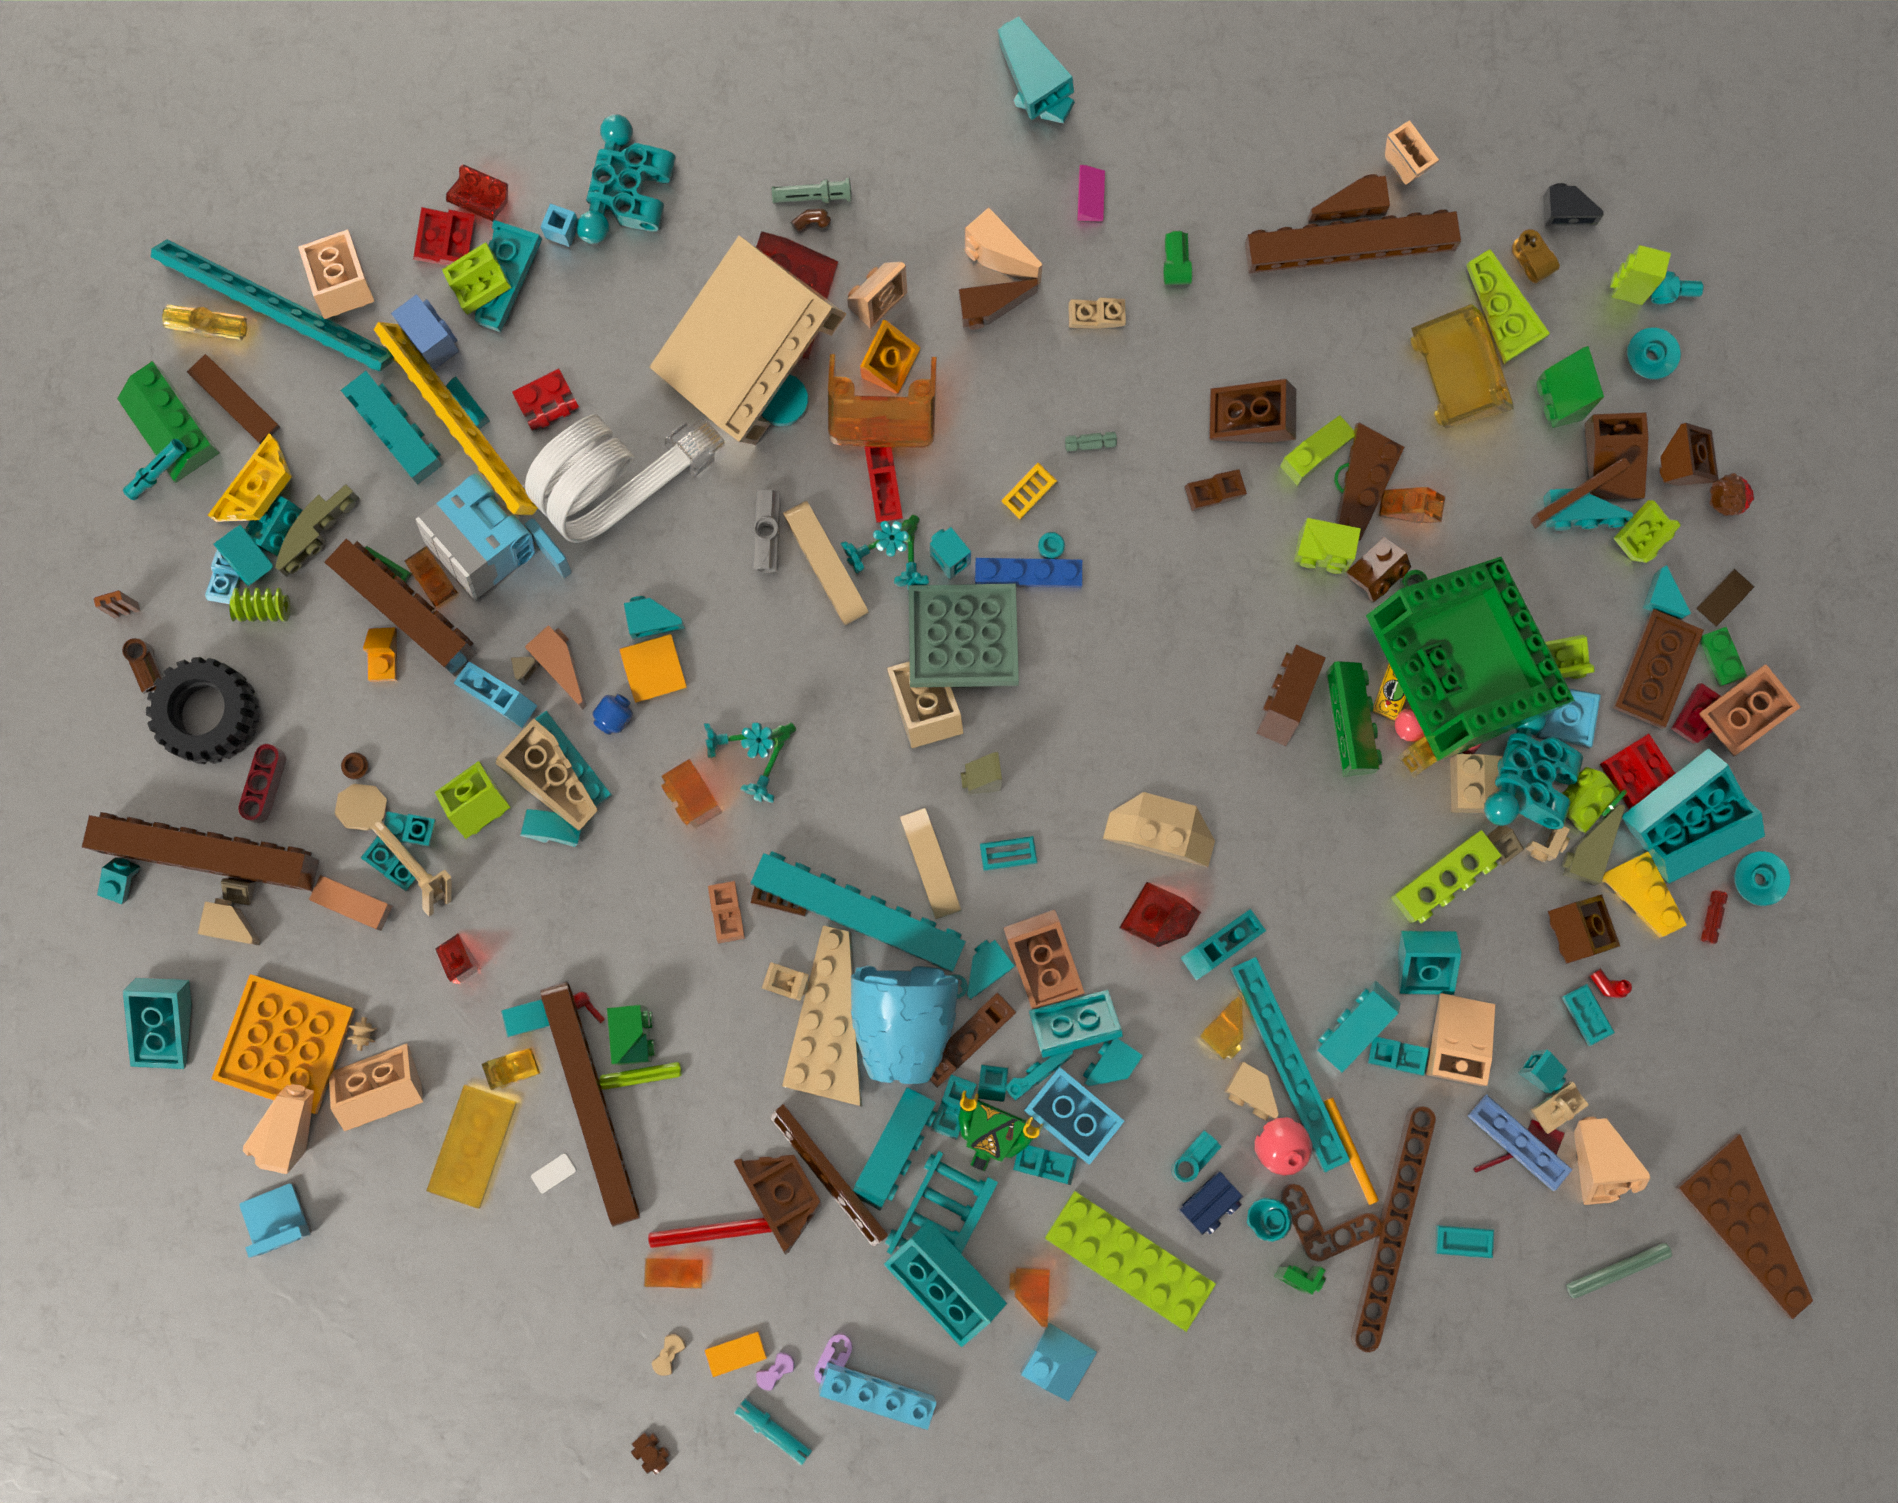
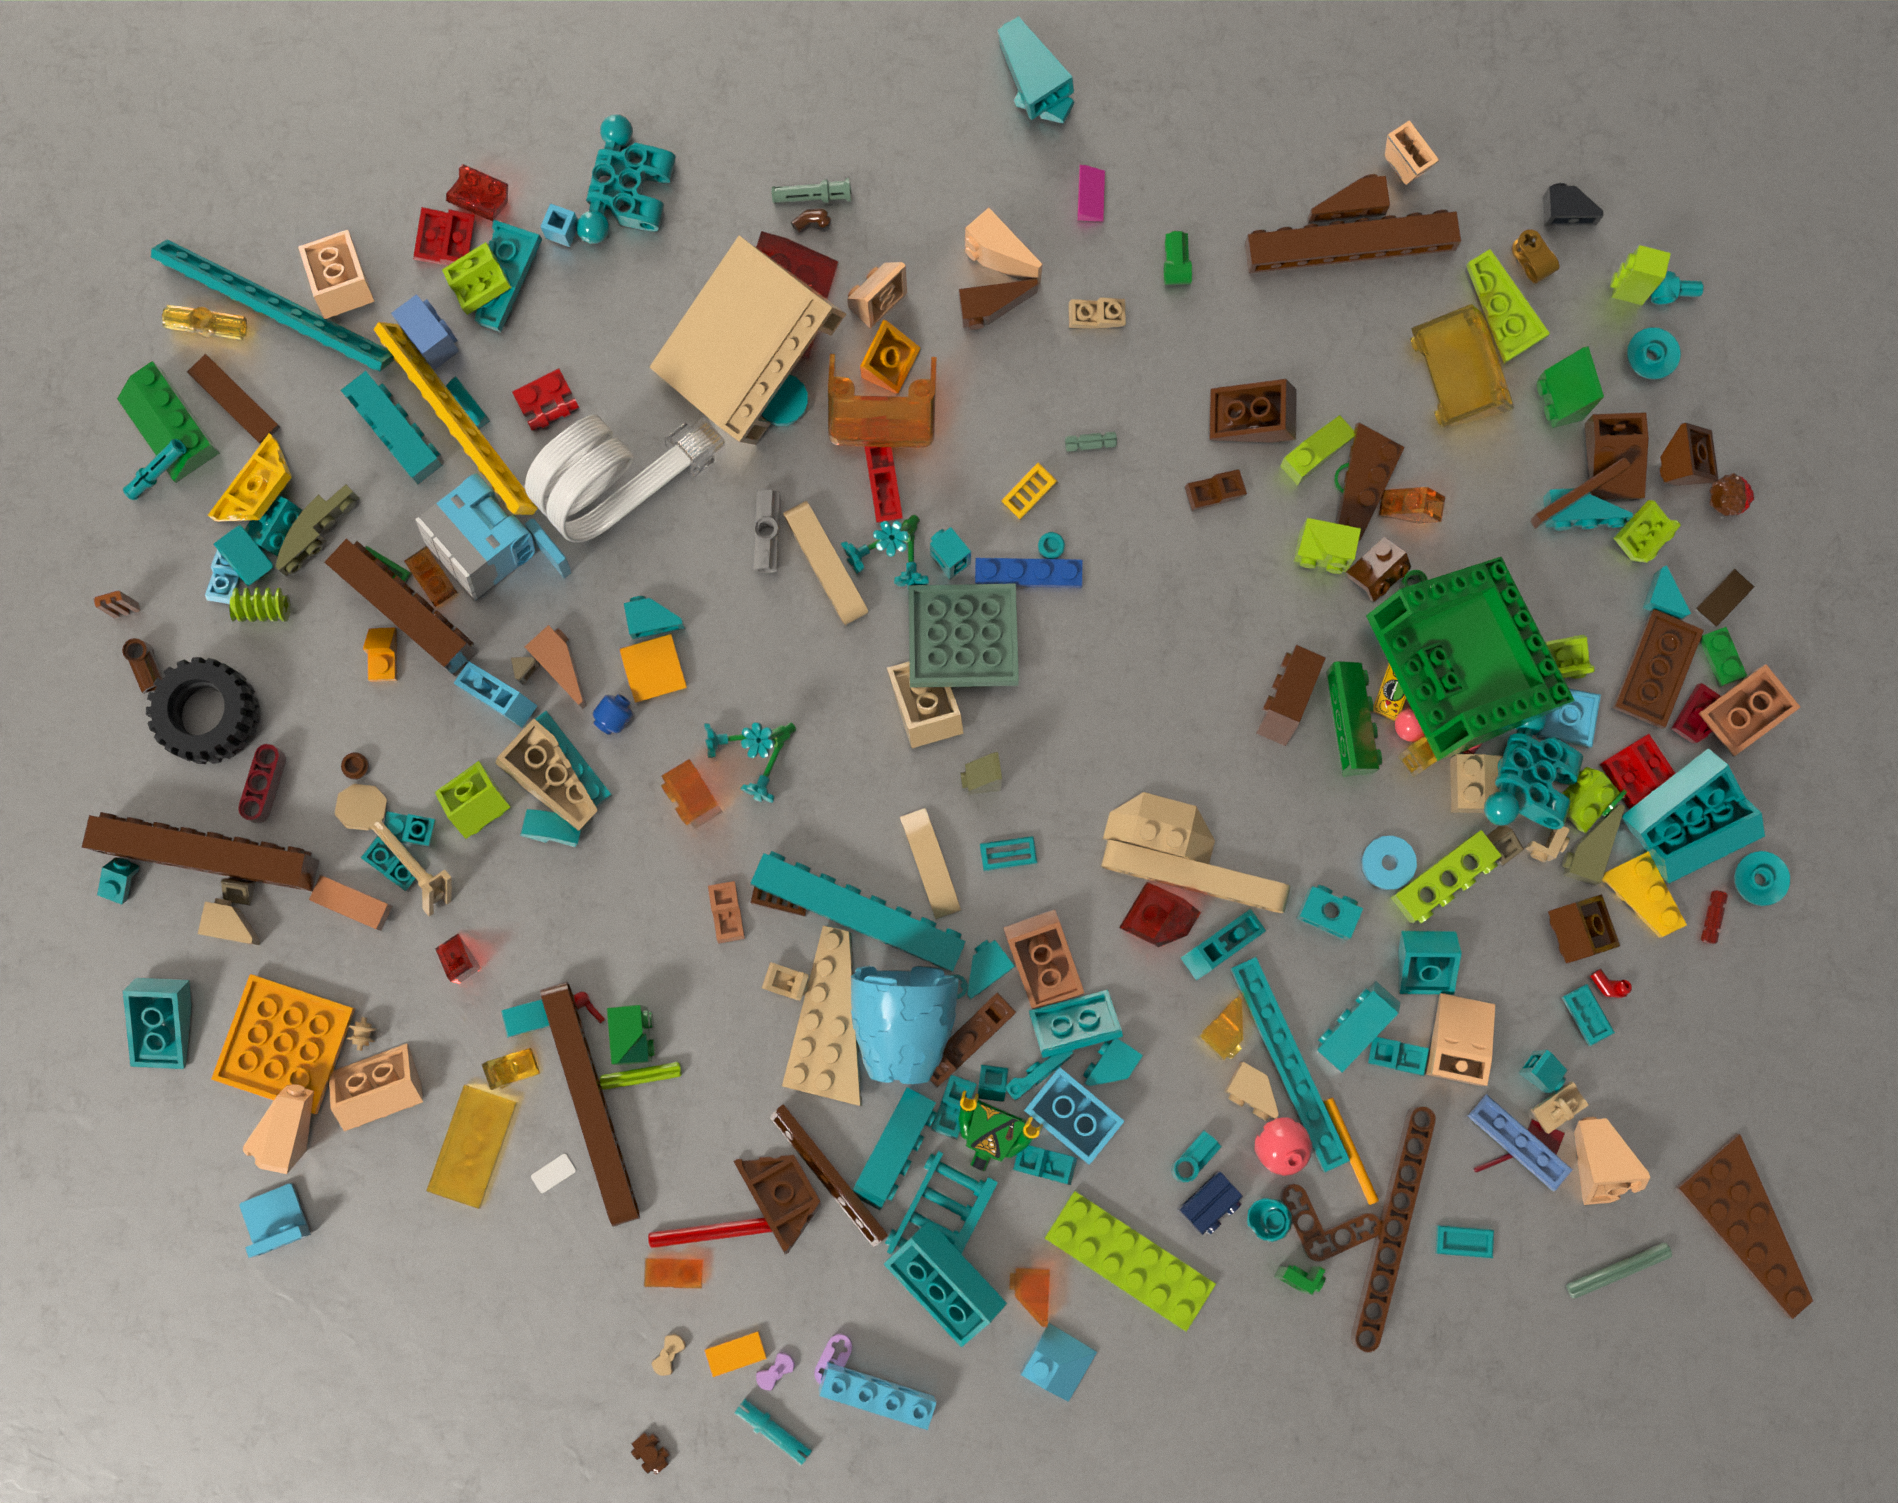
(1195, 876): none -> tan beam
(1313, 912): none -> teal brick
(1400, 851): none -> medium azure tile

